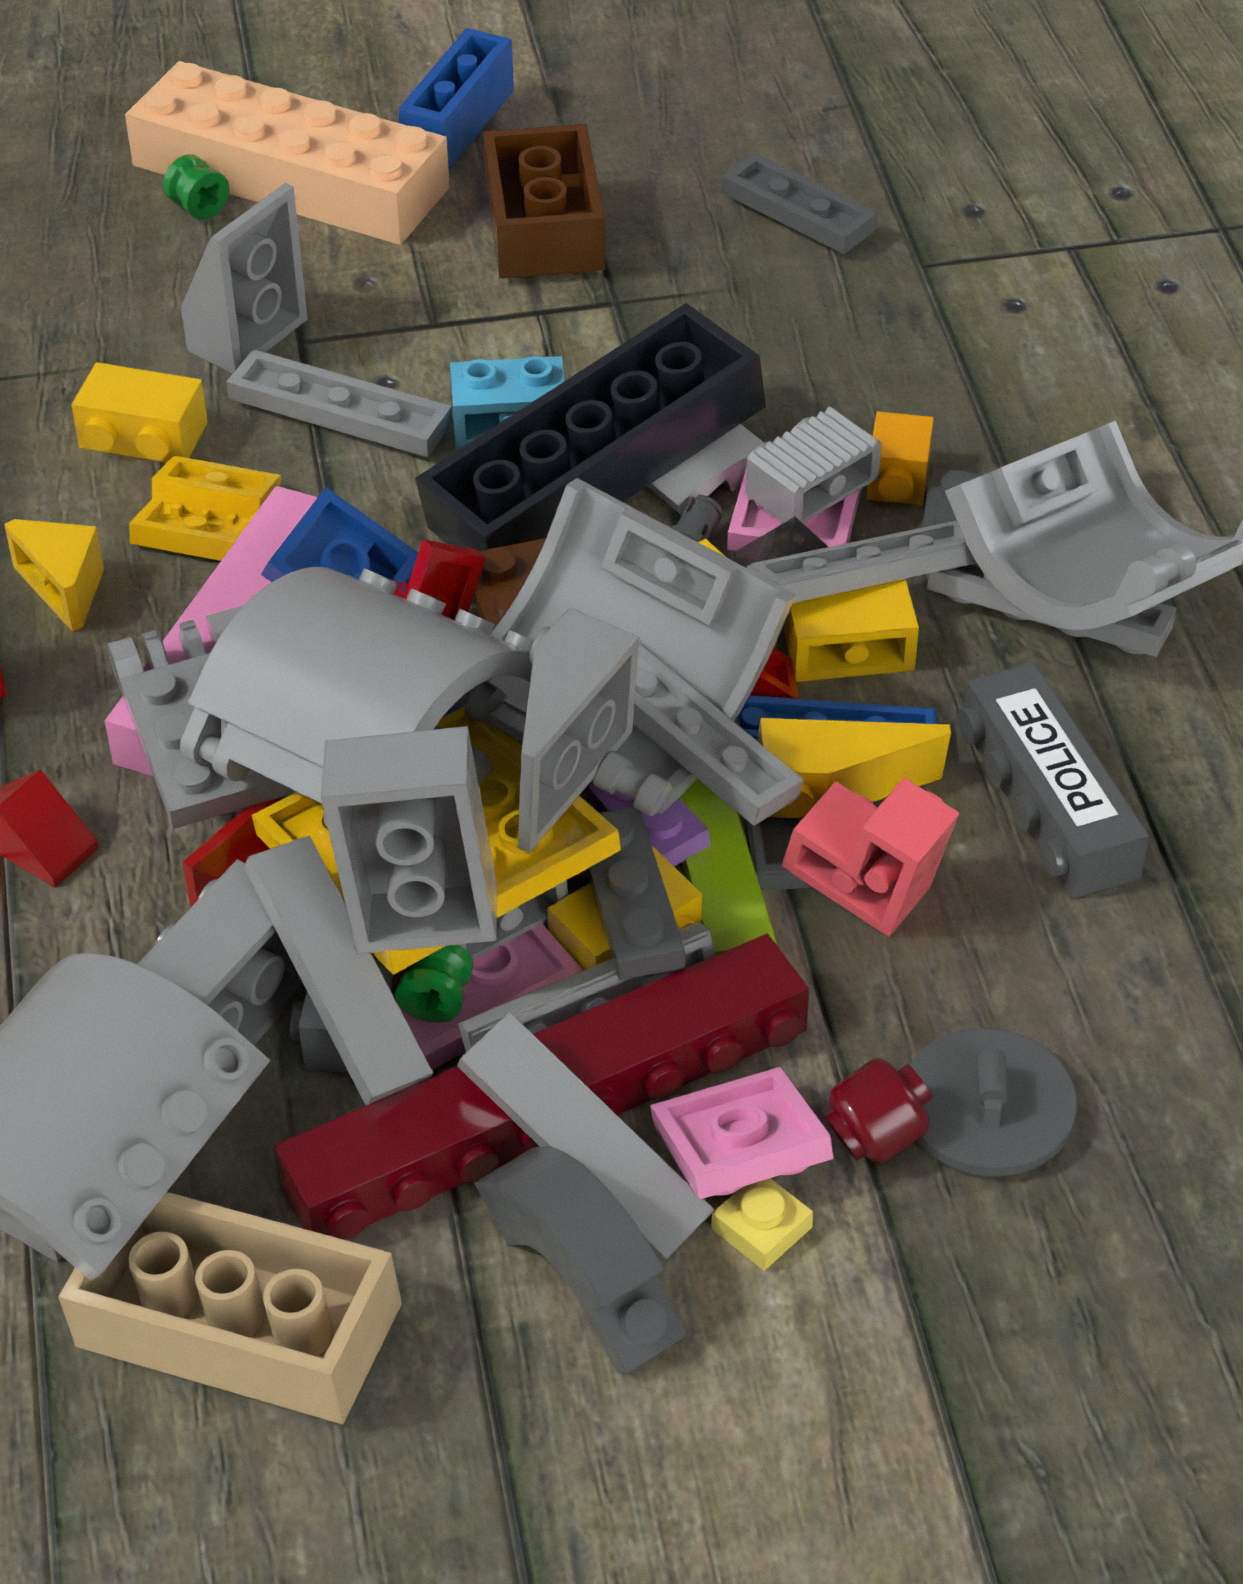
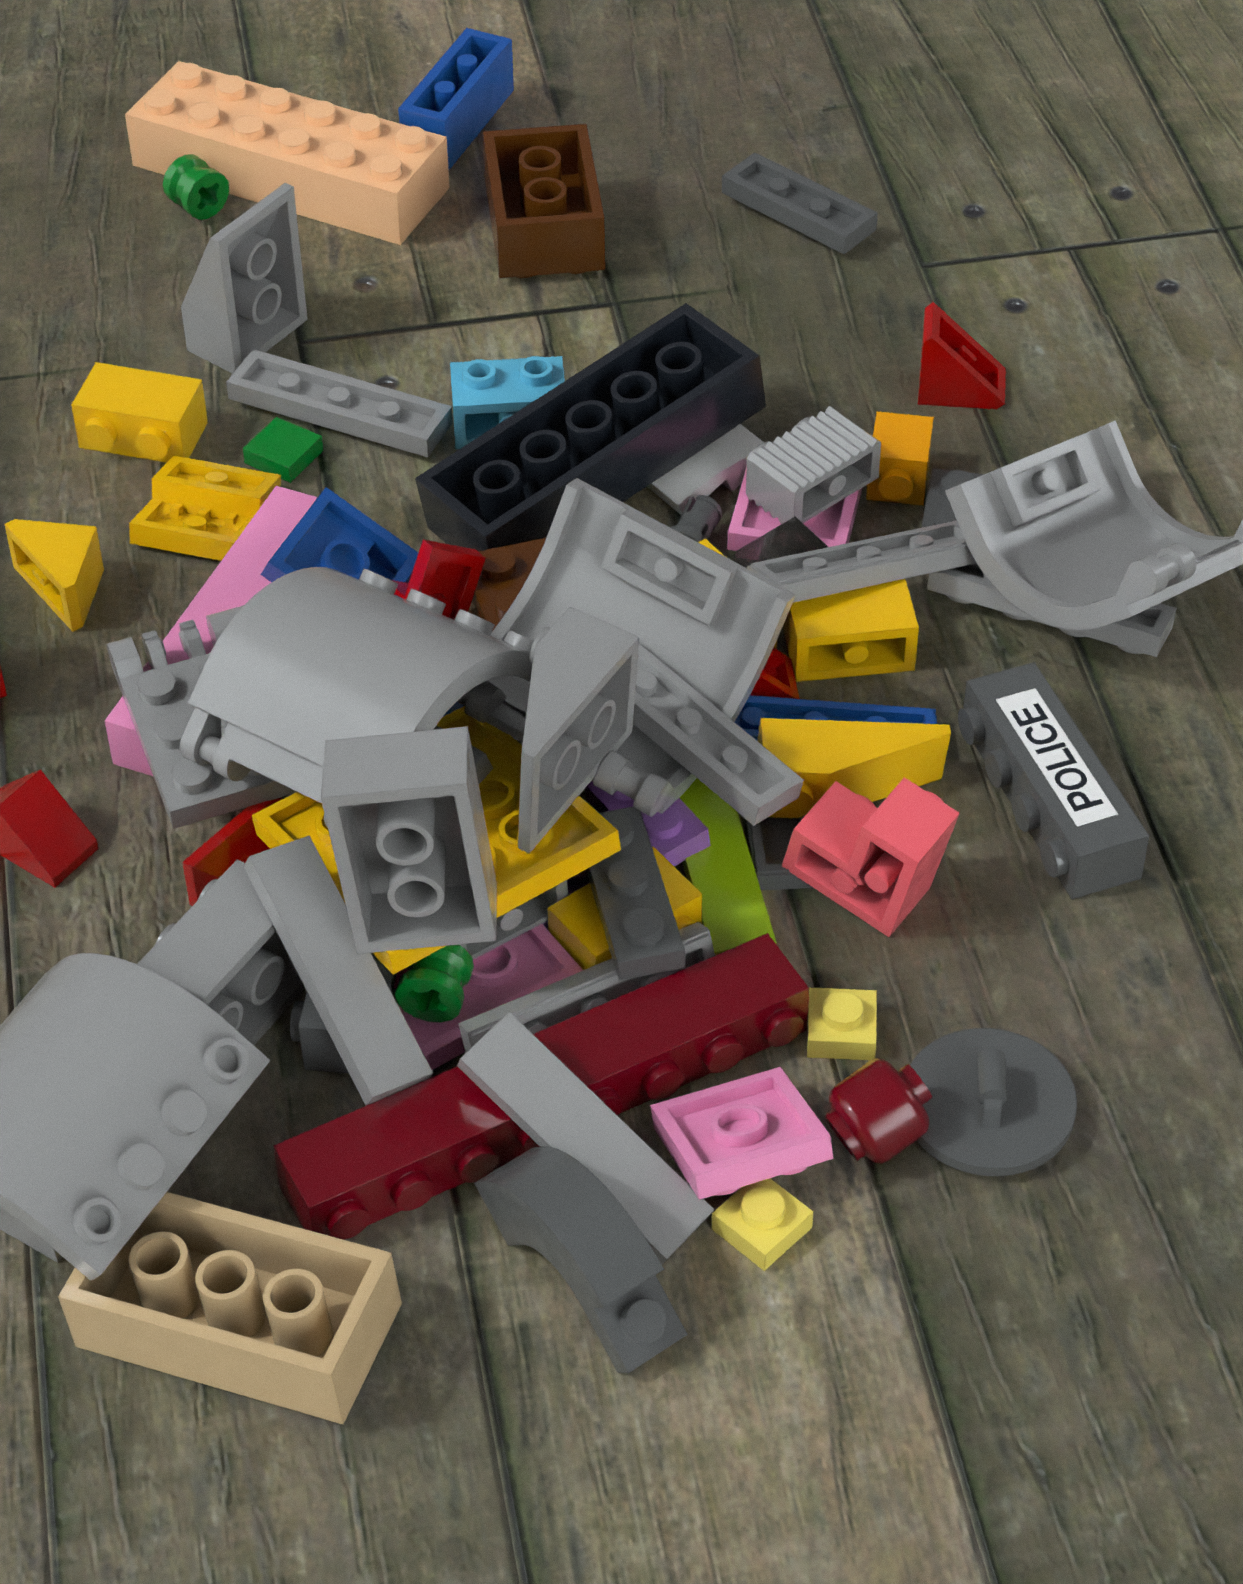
(283, 449): none -> green tile
(842, 1023): none -> light yellow plate
(956, 367): none -> red slope

